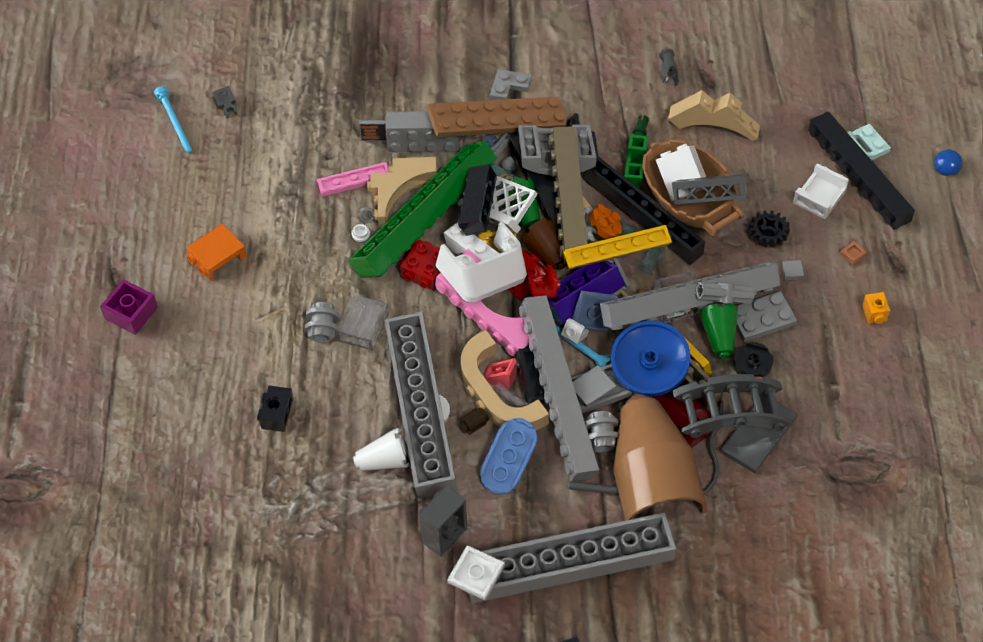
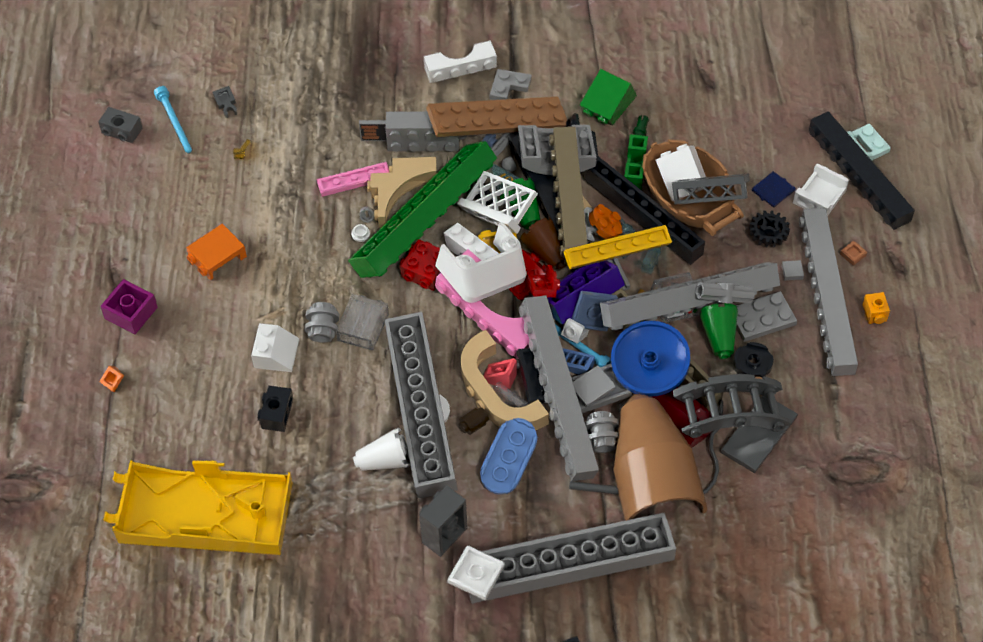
(112, 378): none -> orange slope
(120, 125): none -> dark grey brick
(202, 508): none -> yellow piece
(240, 152): none -> clear yellow hand
(274, 348): none -> white slope
(441, 67): none -> white arch
(477, 200): black brick -> none
(587, 359): none -> medium blue slope
(607, 97): none -> green slope
(669, 66): dark grey piece -> none
(699, 359): yellow plate -> none
(722, 112): tan arch -> none
(773, 189): none -> clear blue piece
(828, 292): none -> light grey brick
(948, 162): blue hair -> none

